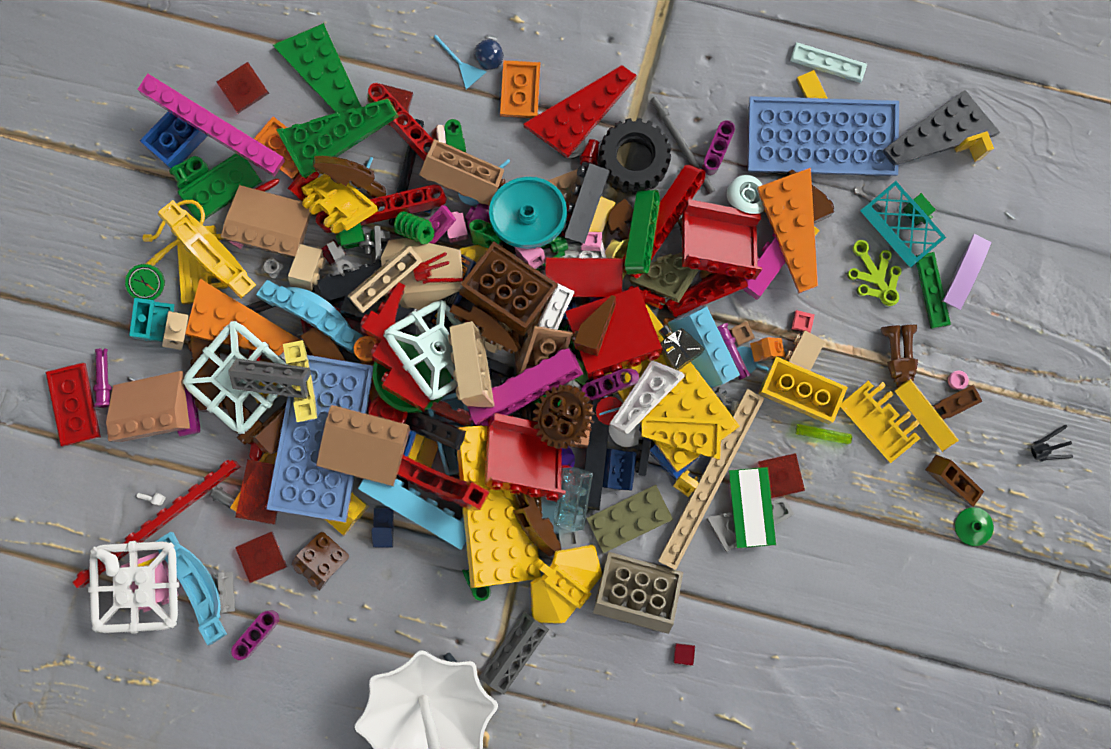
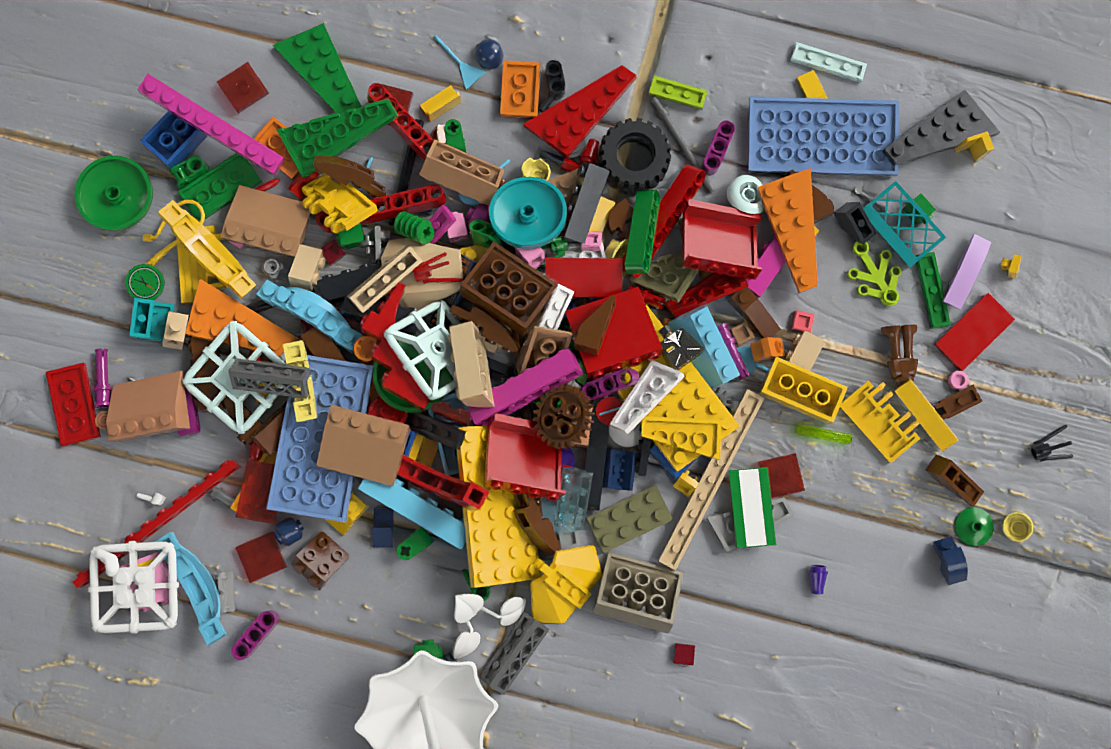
(101, 420): none -> medium nougat tile
(113, 193): none -> green dish
(288, 531): none -> dark blue head
(338, 255): light grey plate -> none
(417, 542): none -> green piece
(430, 647): none -> green brick
(441, 103): none -> yellow panel
(467, 607): none -> white plant
(536, 168): none -> light yellow hair
(553, 80): none -> black beam
(567, 164): none -> piece
(678, 92): none -> lime plate
(754, 313): none -> reddish brown slope
(818, 578): none -> dark purple cone
(855, 221): none -> black slope
(953, 560): none -> dark blue brick
(974, 332): none -> red tile
(1011, 266): none -> yellow tile
(1017, 526): none -> light yellow hair

